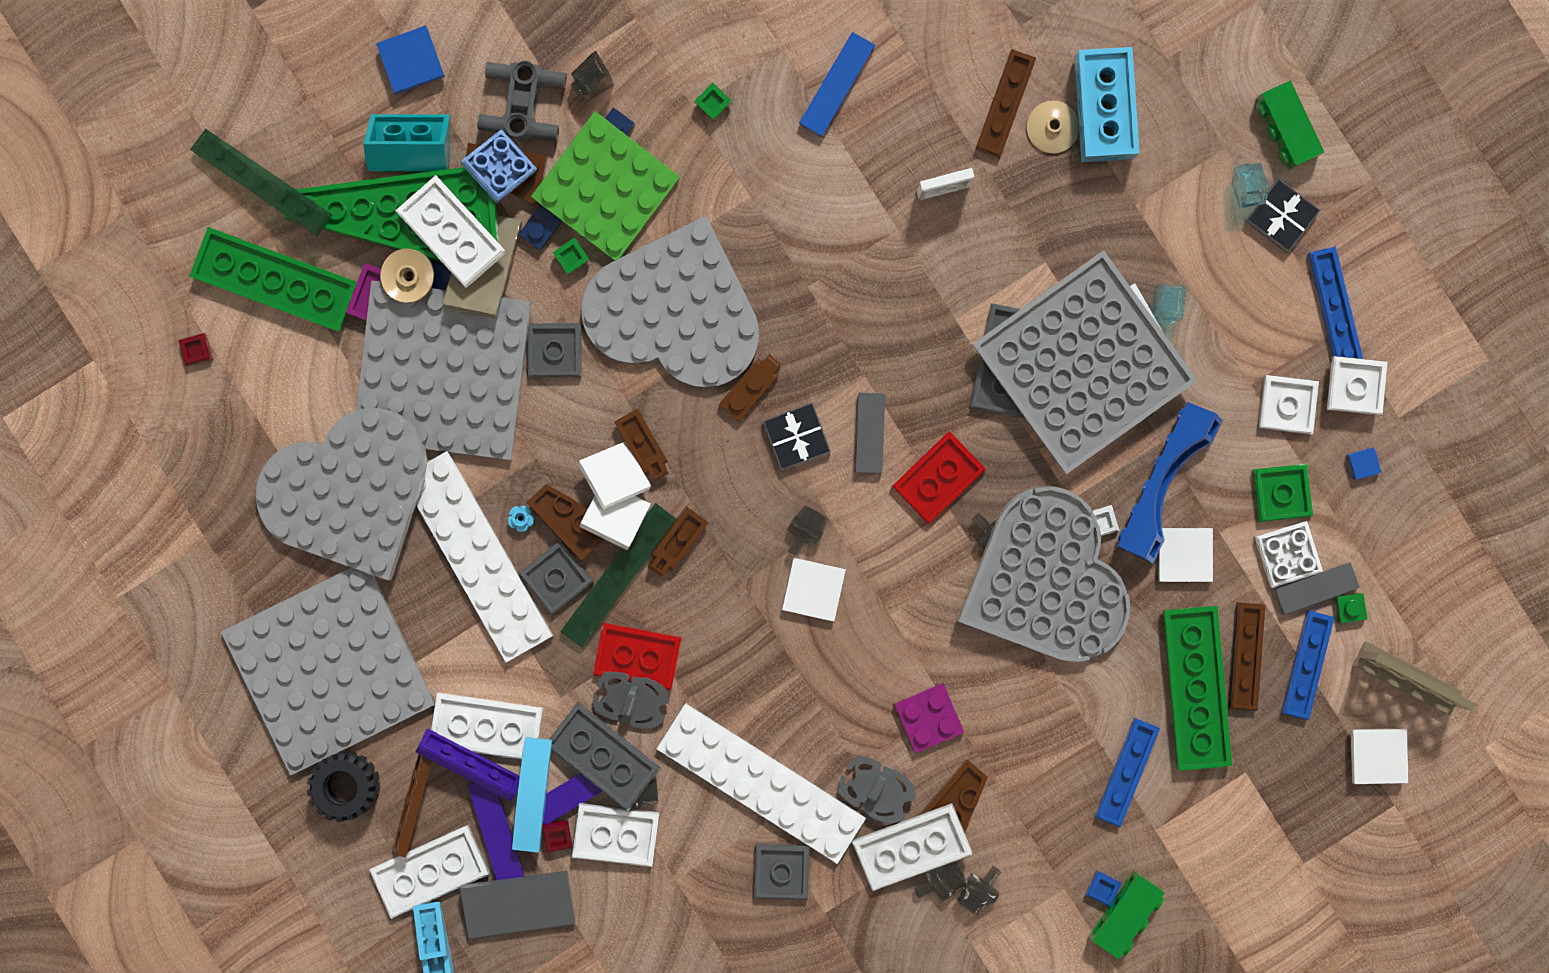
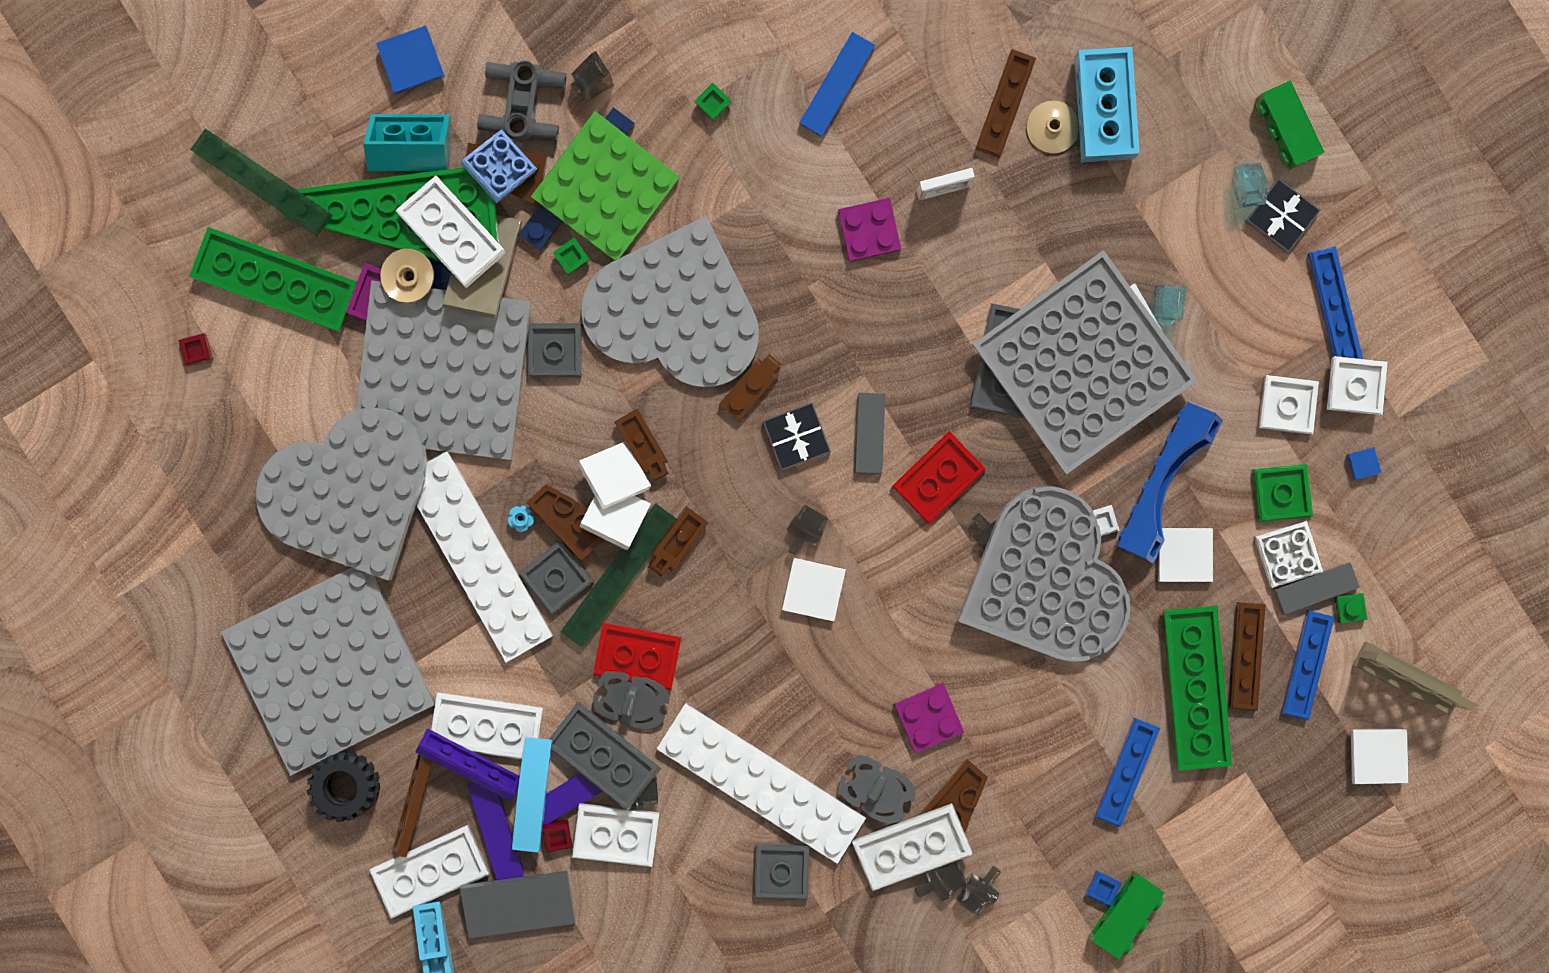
(869, 229): none -> magenta plate

